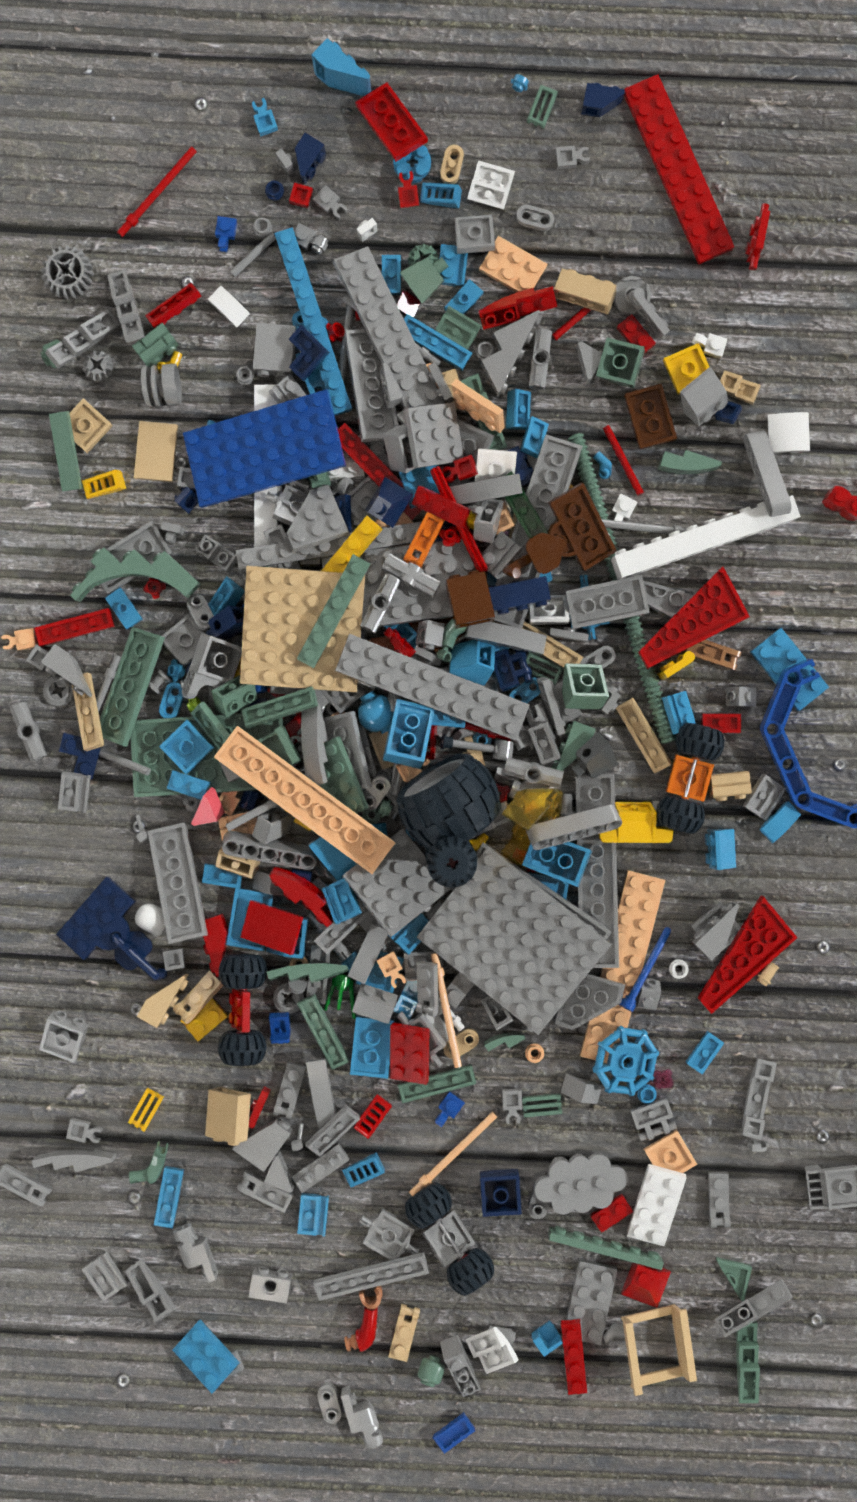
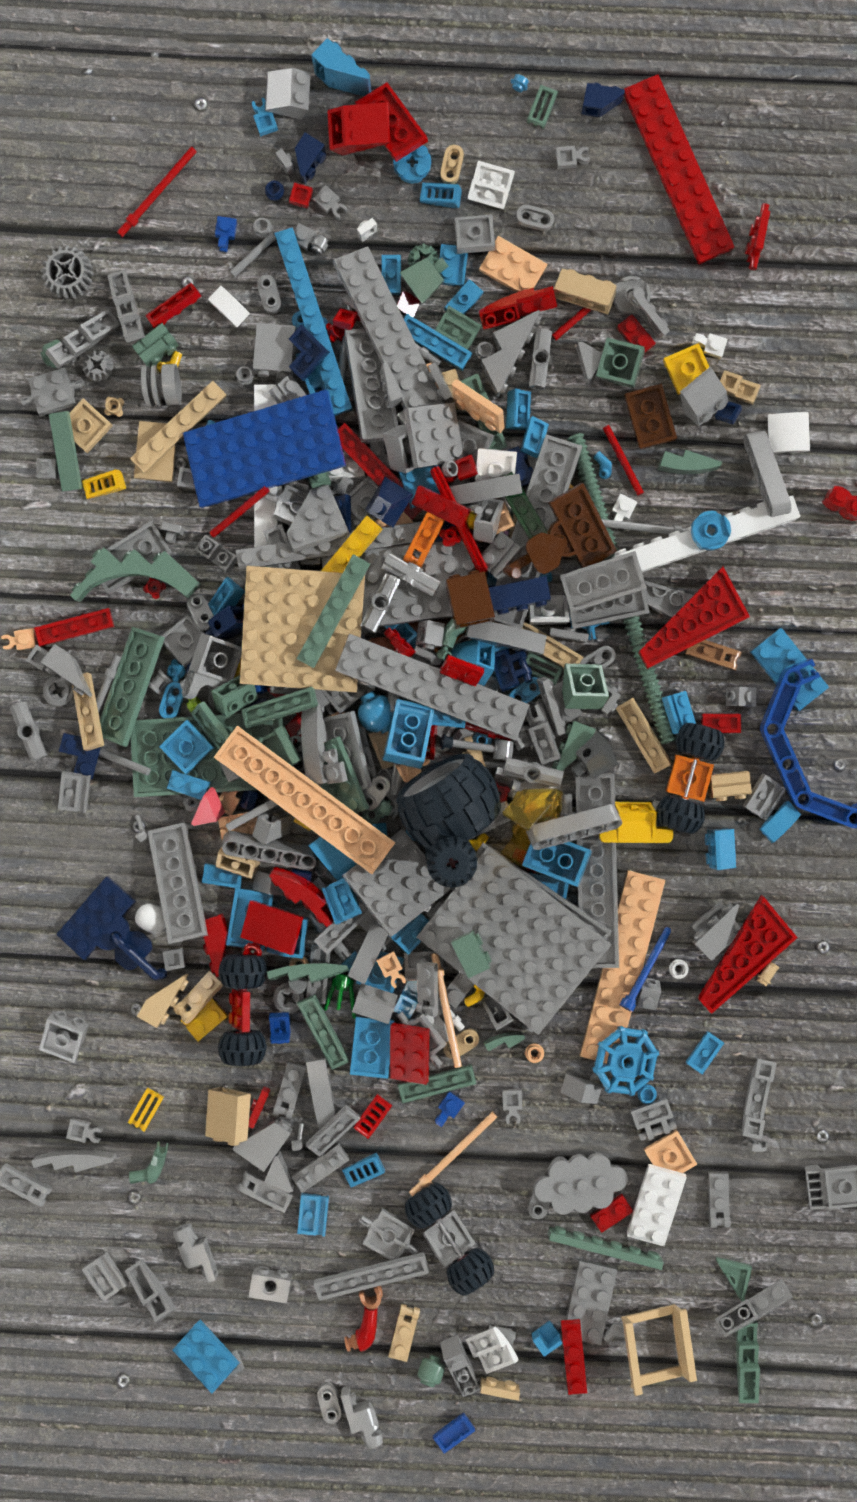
(46, 468): none -> light grey tile
(52, 391): none -> light grey plate
(110, 402): none -> tan plate
(123, 608): dark azure plate -> none
(169, 1197): dark azure plate -> none
(174, 429): none -> tan plate
(186, 499): dark blue tile -> none
(239, 511): none -> red bar
(254, 946): none -> red plate
(269, 293): none -> light grey plate
(288, 92): none -> light grey slope
(334, 770): none -> light grey plate
(345, 319): none -> red plate
(358, 127): none -> red slope
(408, 194): red plate -> none
(449, 465): none -> light grey hinge
(462, 670): none -> red plate
(471, 953): none -> sand green brick
(474, 998): none -> yellow arm
(497, 1388): none -> tan plate
(500, 1192): dark blue brick -> none
(542, 1105): sand green tile -> none
(589, 1000): light grey plate -> none
(603, 581): none -> light grey plate
(645, 1284): red slope -> none
(667, 1083): clear pink plate -> none
(671, 667): yellow plate -> none
(705, 540): none -> dark azure plate

